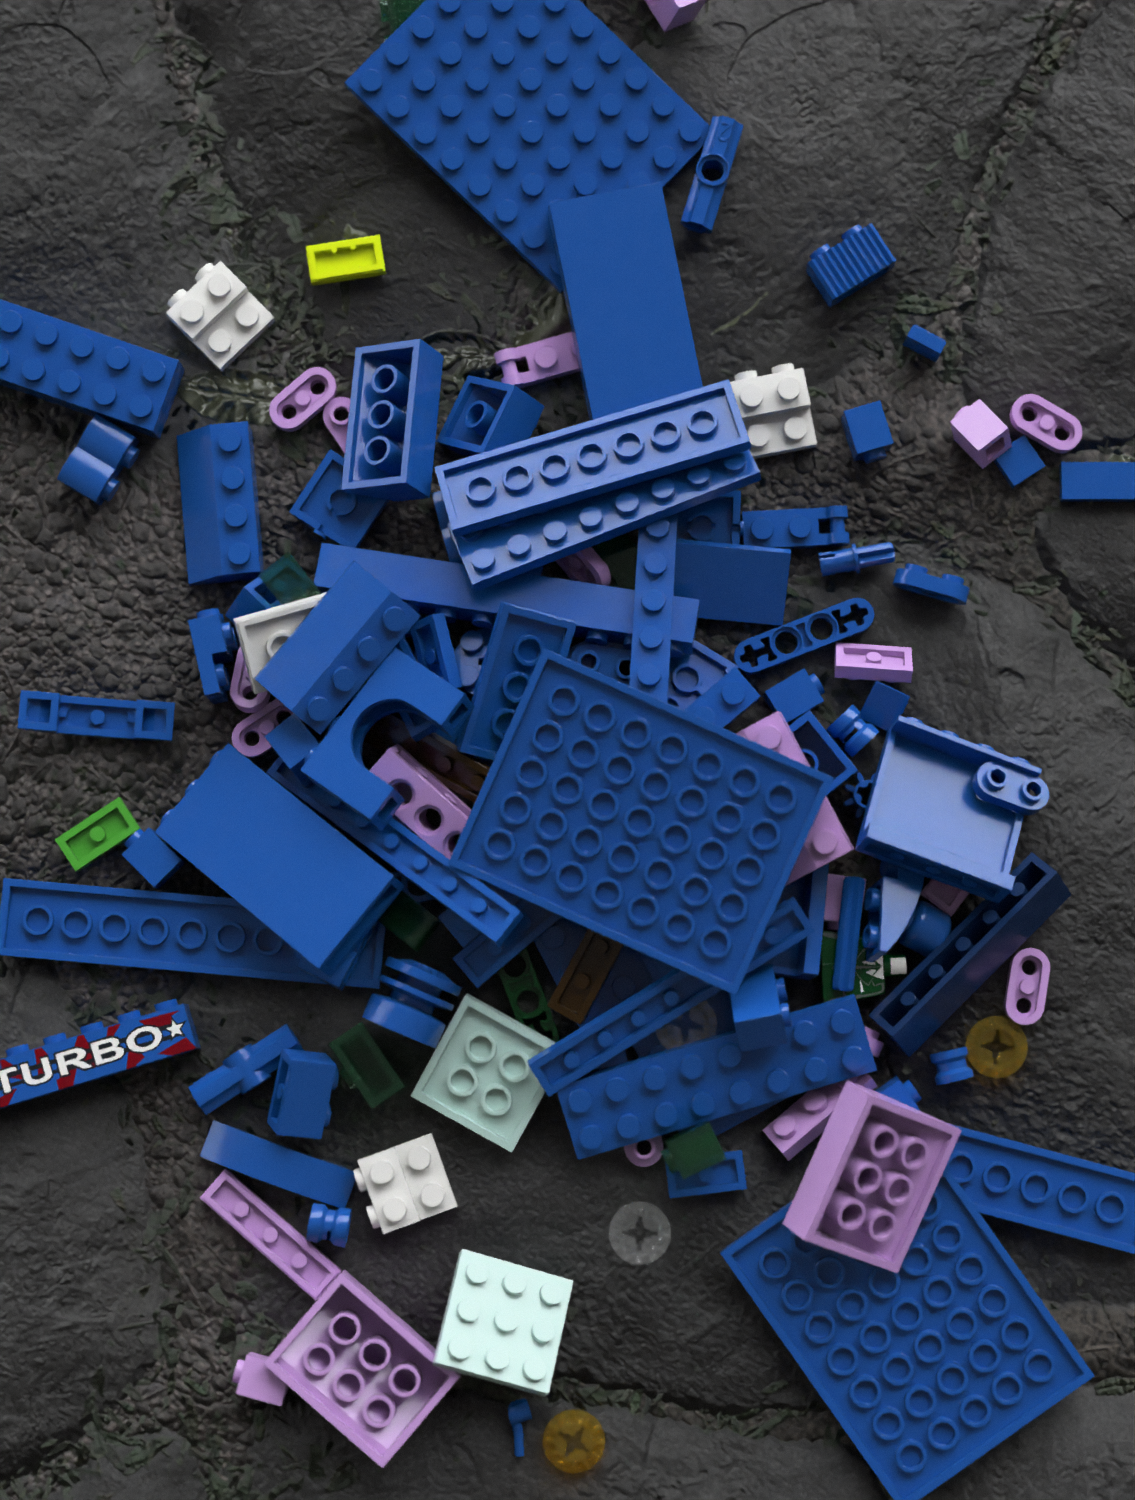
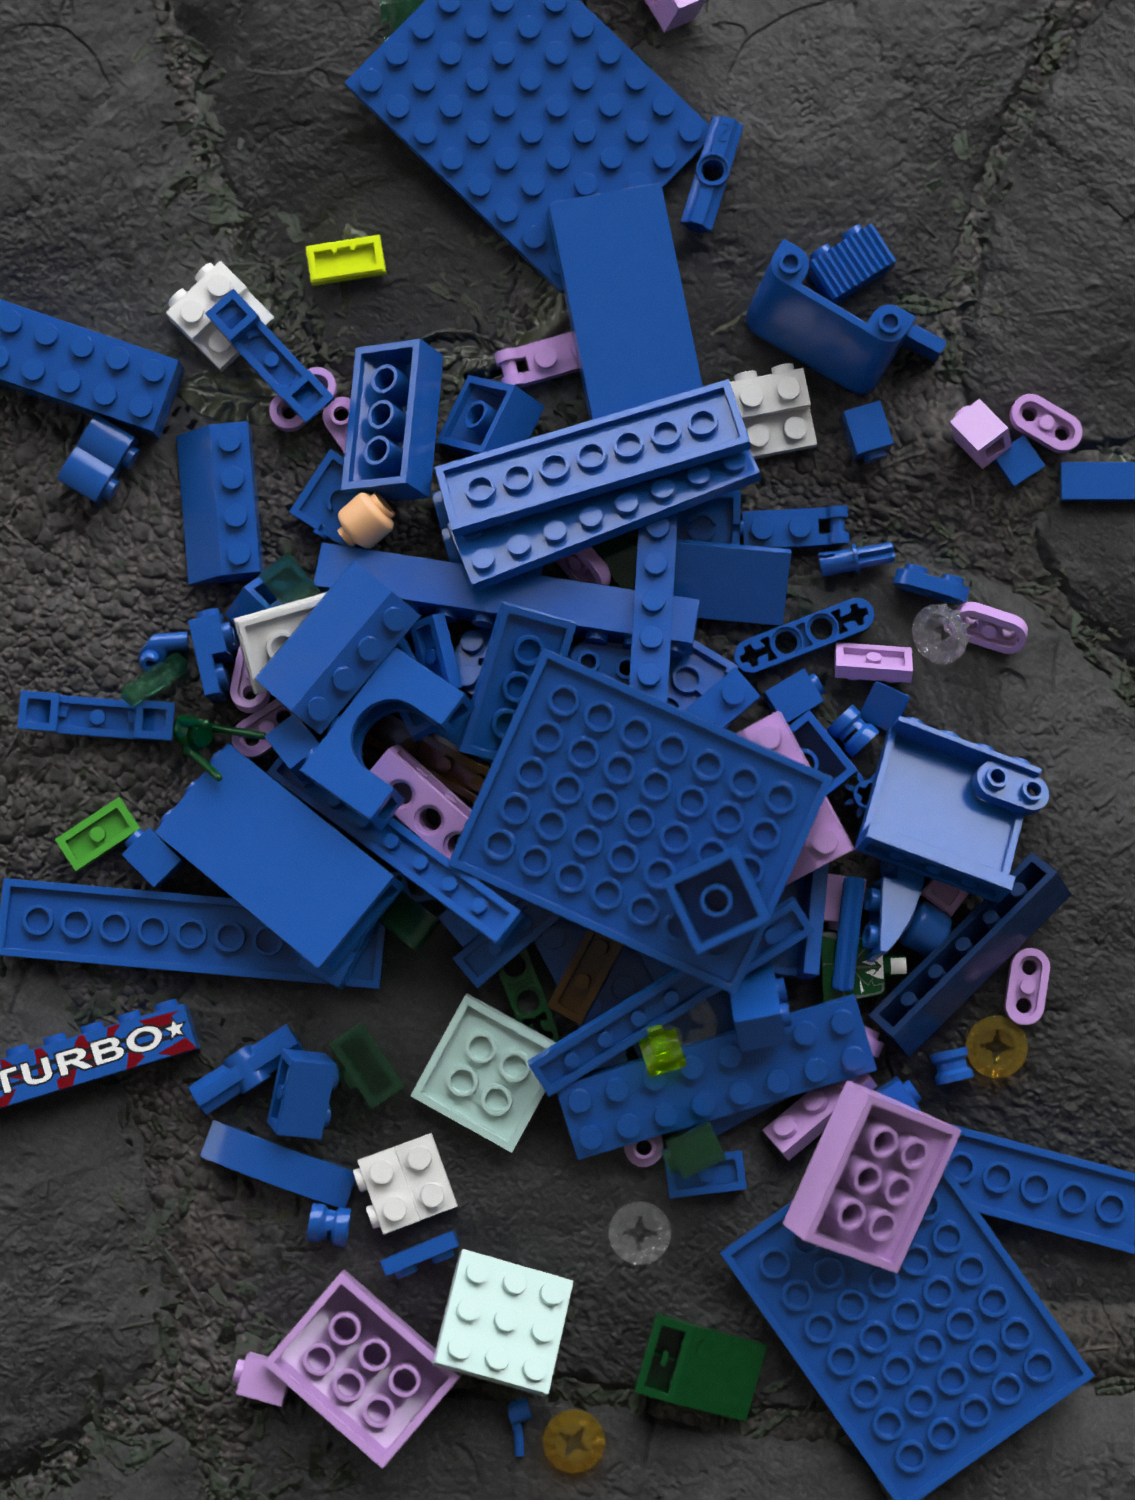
(154, 679): none -> clear green axle
(160, 646): none -> blue arm
(198, 733): none -> dark green plant
(269, 356): none -> blue slope
(270, 1234): lavender tile -> none
(365, 520): none -> light nougat head
(406, 1261): none -> blue plate
(412, 1001): blue wheel -> none
(661, 1051): none -> clear neon green tile
(699, 1367): none -> dark green slope
(716, 899): none -> blue brick
(820, 331): none -> blue windscreen
(930, 642): none -> clear gear
(989, 628): none -> lavender plate

